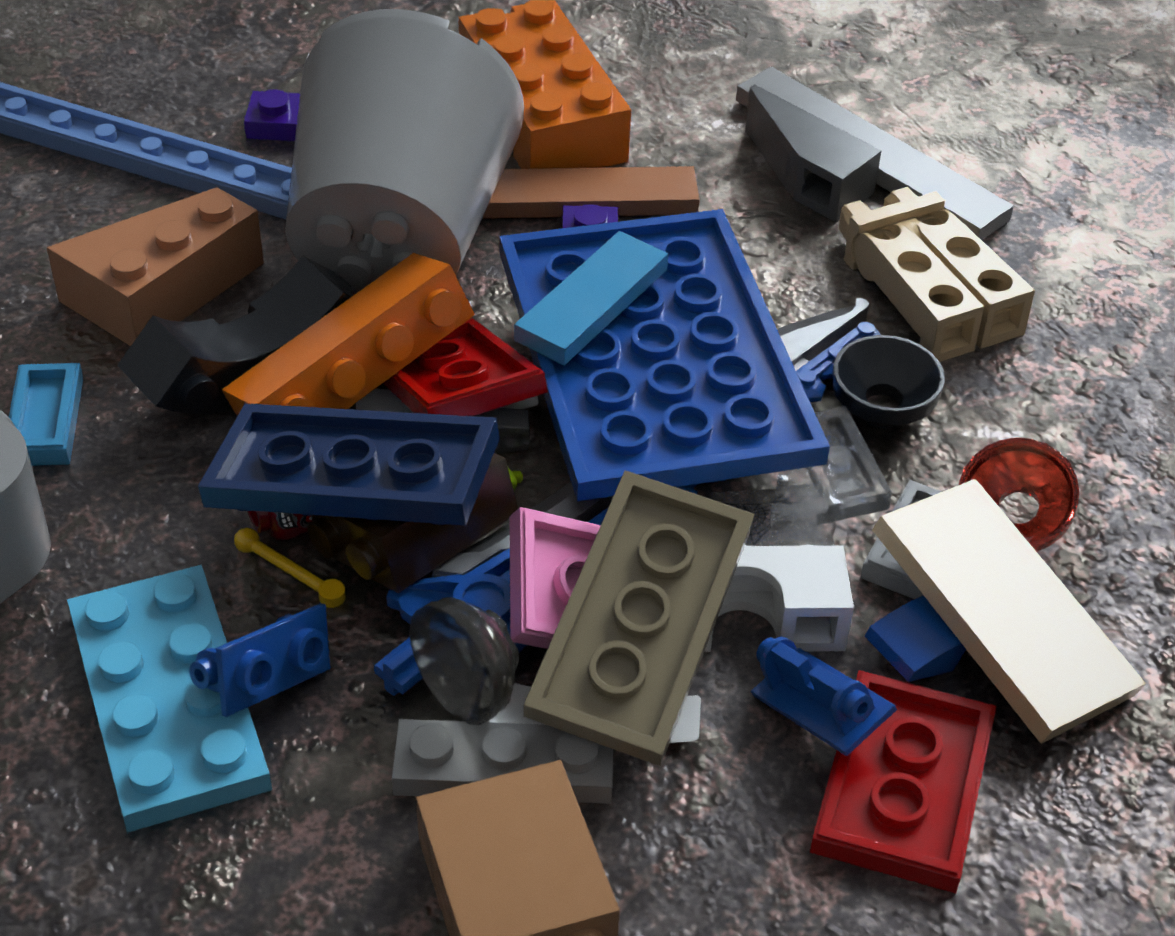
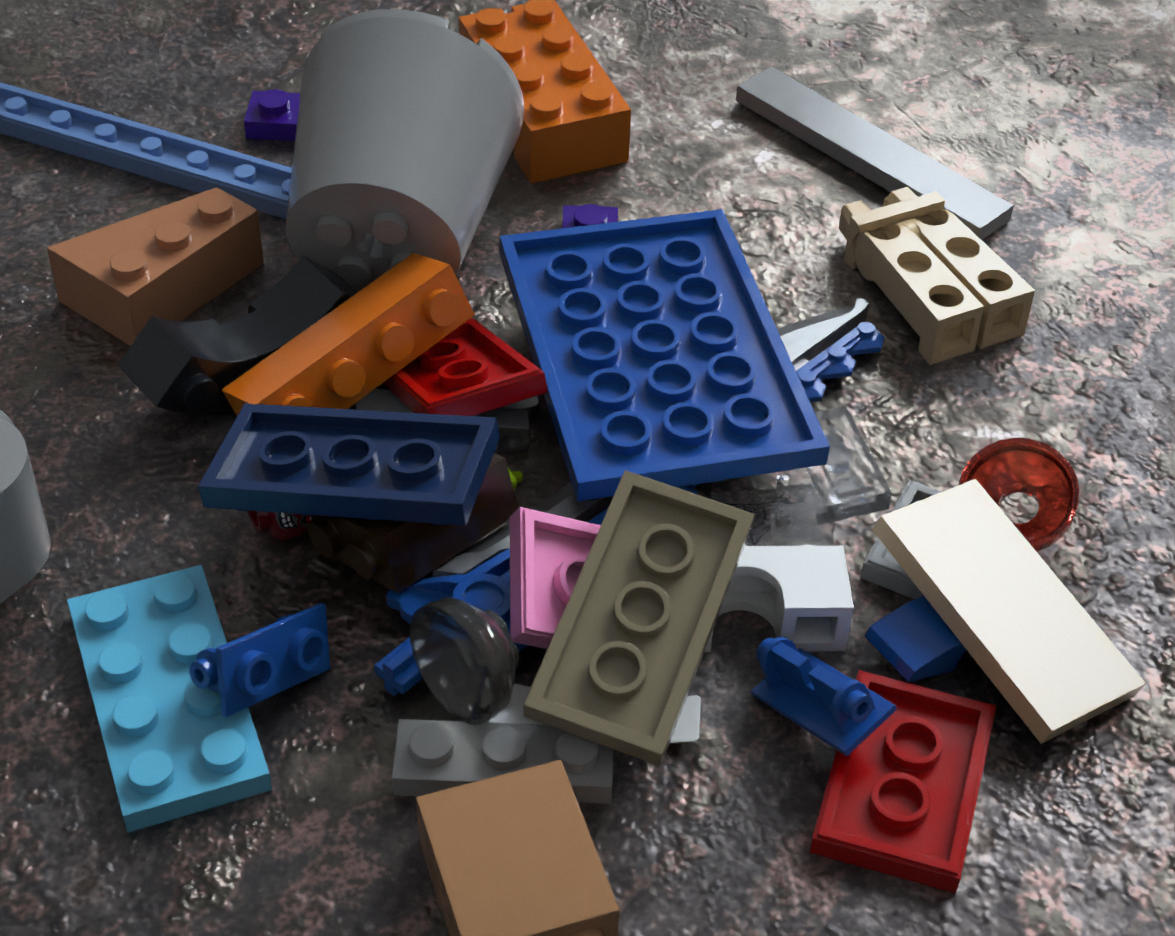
(47, 410): dark azure tile -> none
(330, 591): yellow hinge -> none
(590, 297): dark azure tile -> none
(631, 189): nougat tile -> none
(810, 156): dark grey slope -> none
(892, 369): black piece -> none

